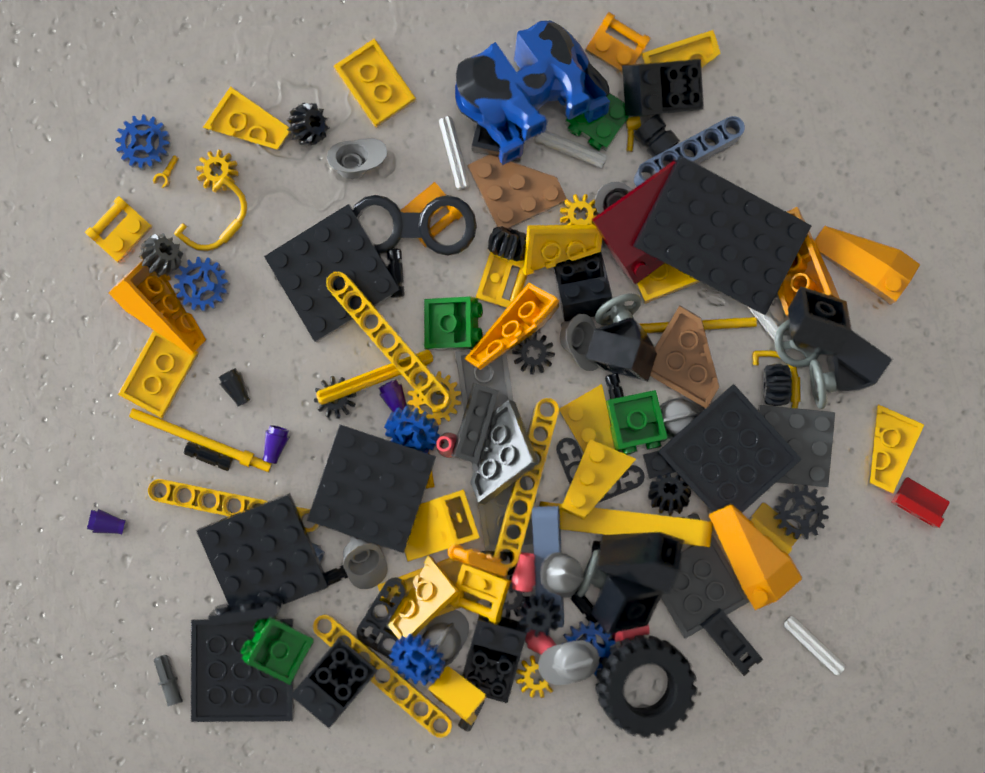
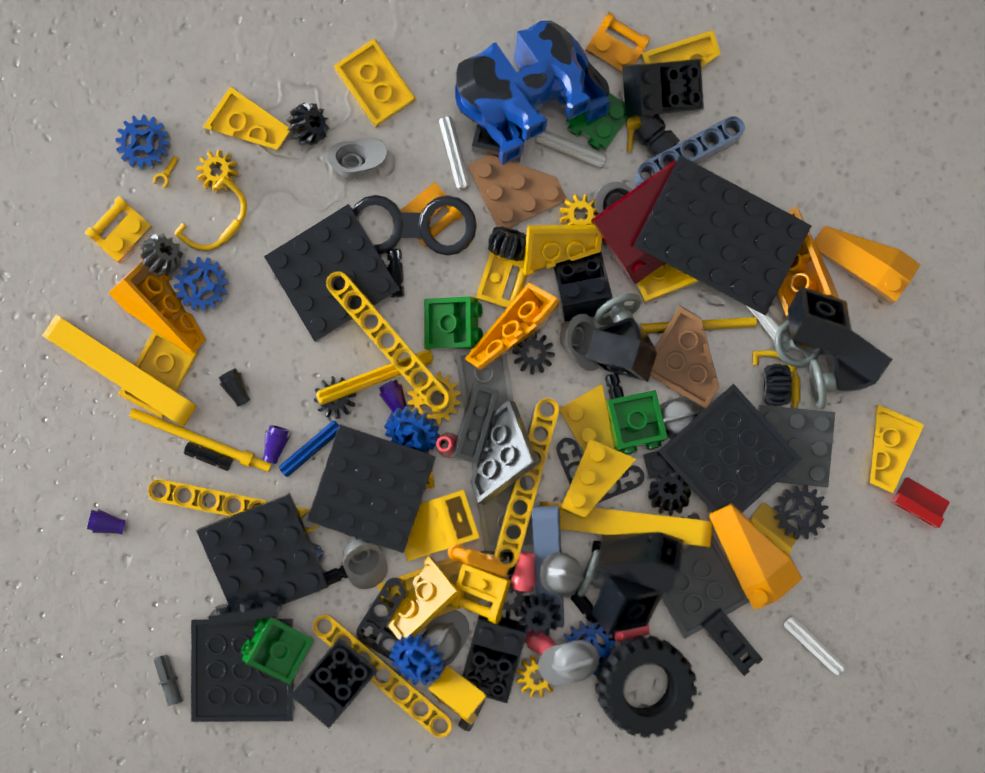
(120, 370): none -> yellow beam
(309, 449): none -> blue axle

